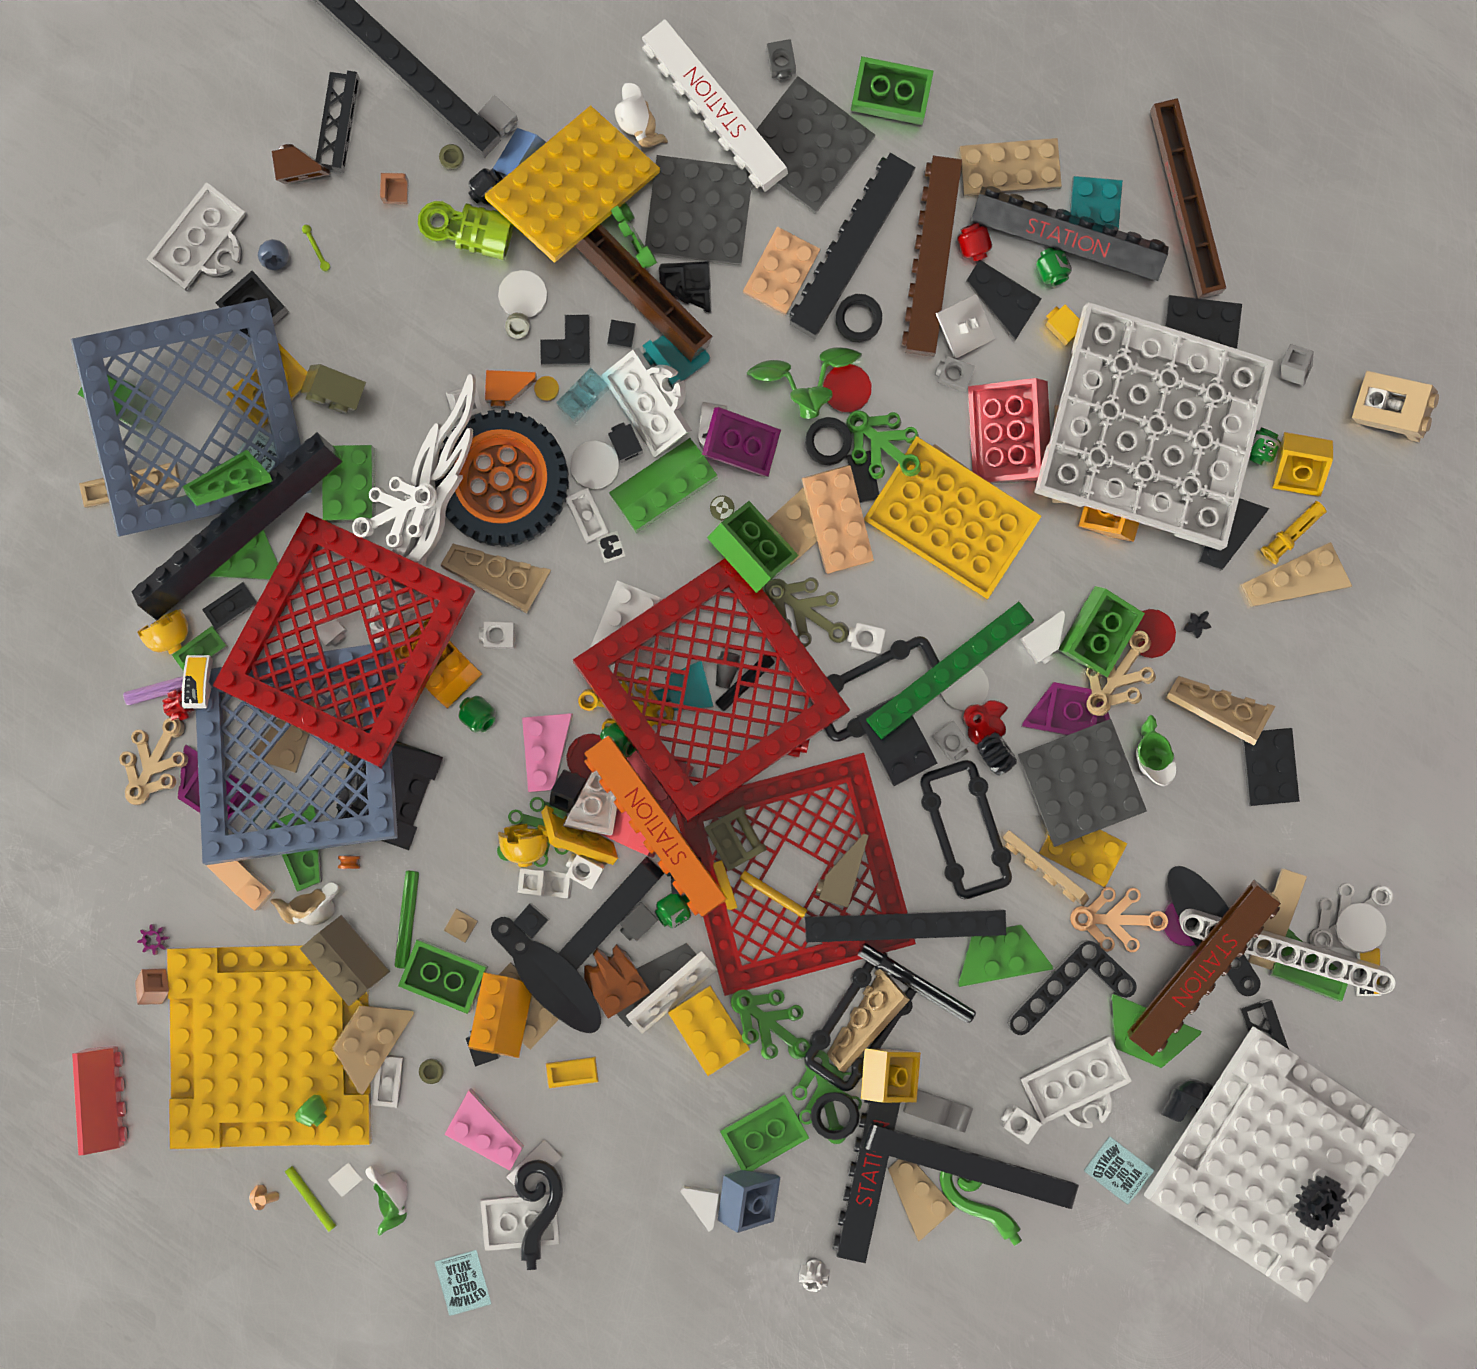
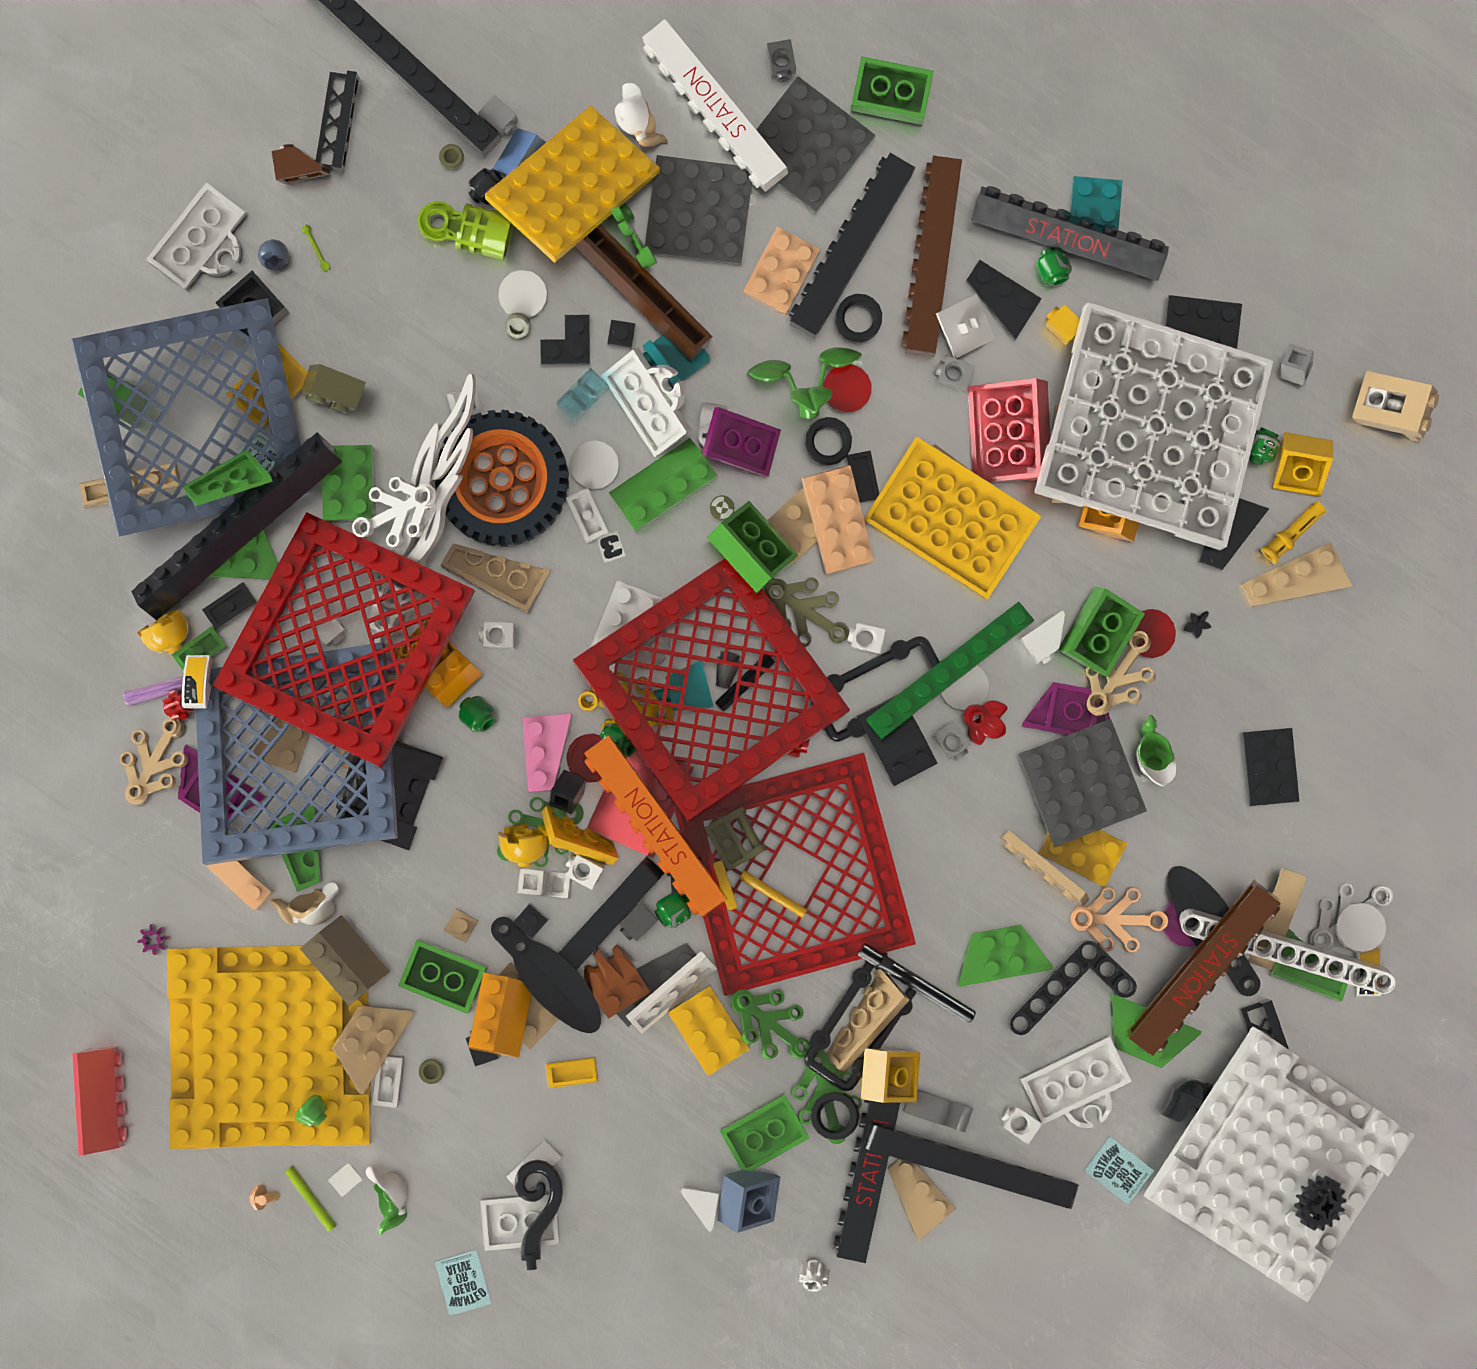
(151, 986): nougat panel -> none
(349, 862): orange bush -> none
(394, 188): nougat panel -> none
(406, 919): bright green axle -> none
(483, 1132): bright pink wedge -> none
(506, 386): orange slope -> none
(546, 388): yellow tile -> none
(593, 809): white wing -> none
(625, 442): black brick -> none
(688, 282): black slope -> none
(841, 878): dark tan slope -> none
(880, 441): bright green plant -> none
(905, 925): black brick -> none
(974, 242): red head -> none
(997, 753): black gear -> none
(1000, 856): black bar -> none
(1000, 1219): bright green plant -> none
(1011, 166): tan plate -> none
(1188, 198): reddish brown brick -> none
(1233, 714): tan wing -> none

